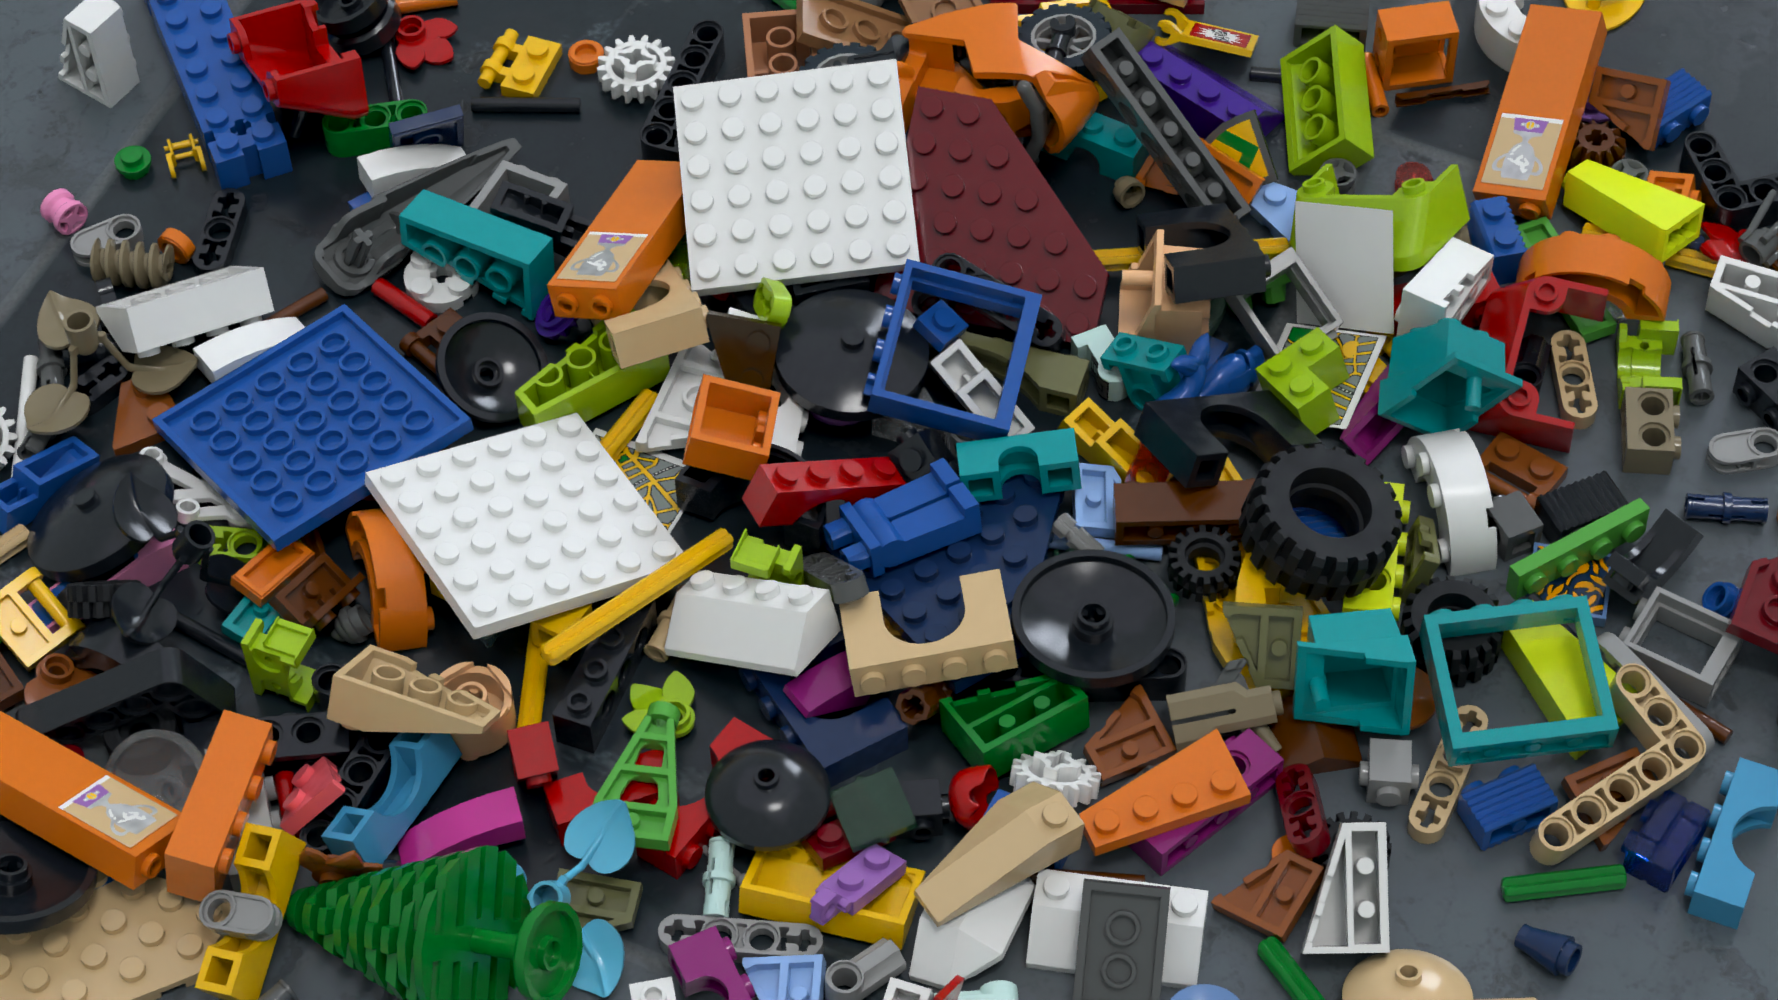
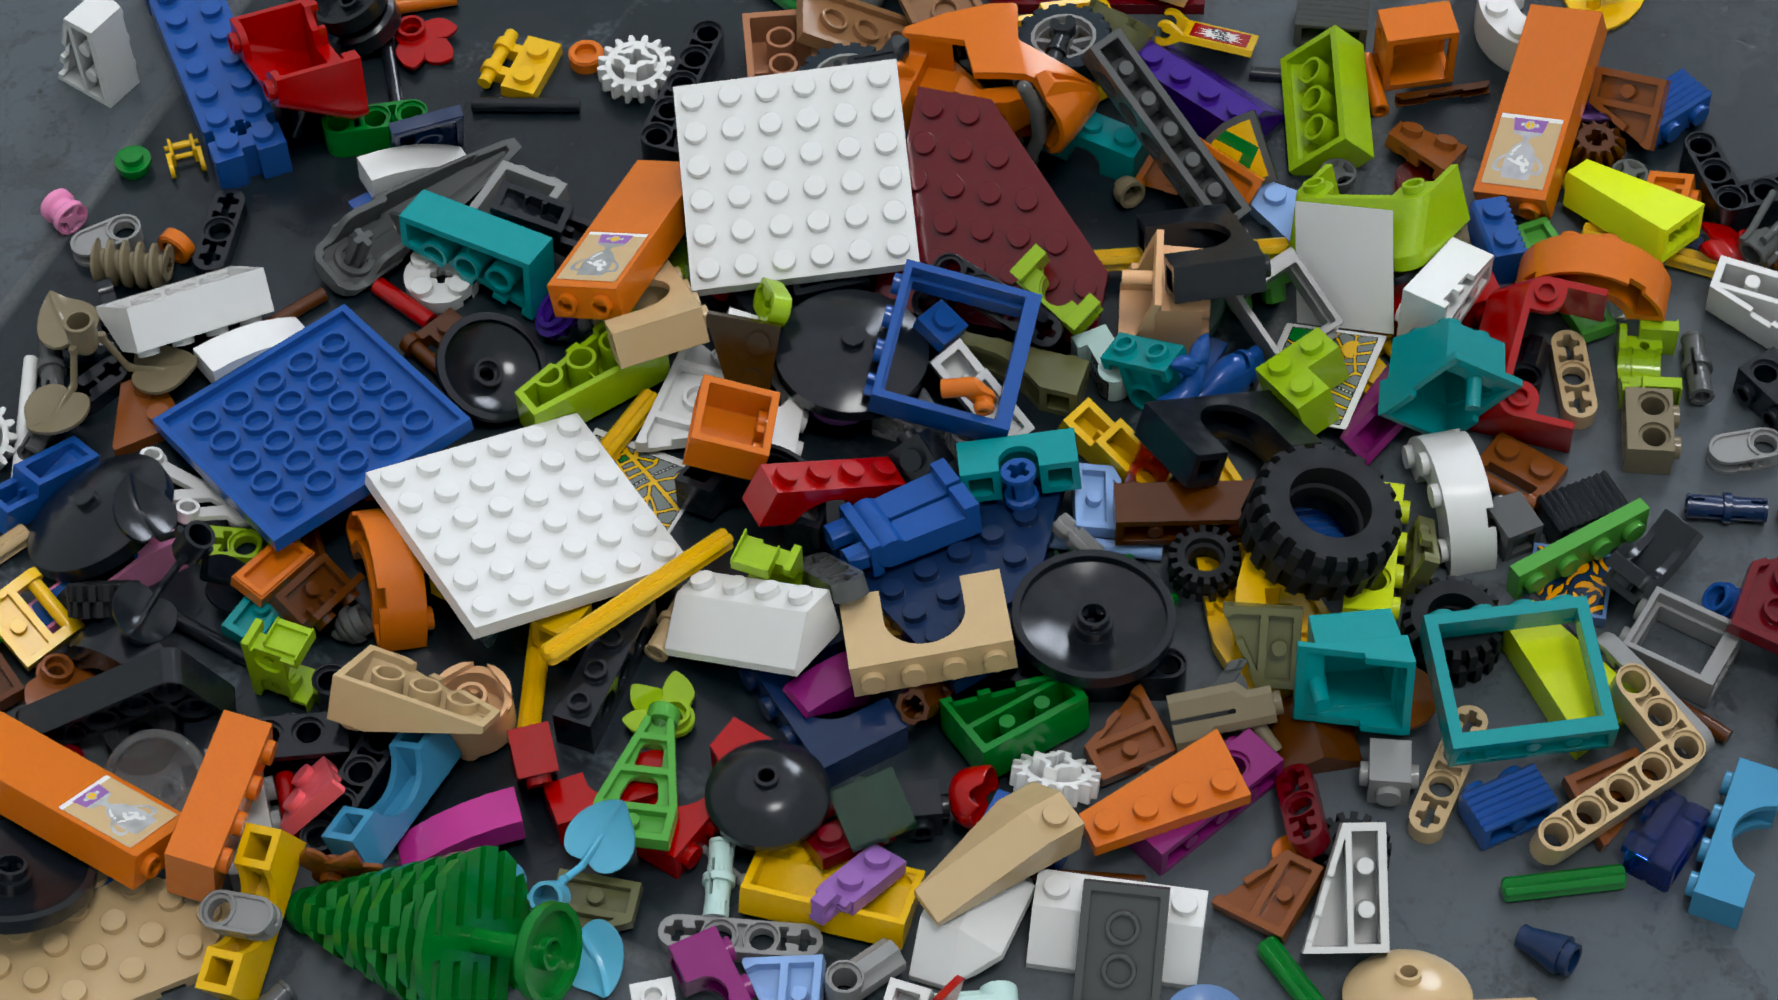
(973, 390): none -> orange arm
(1014, 477): none -> blue bush
(1031, 277): none -> lime piece
(1419, 145): none -> dark orange wing

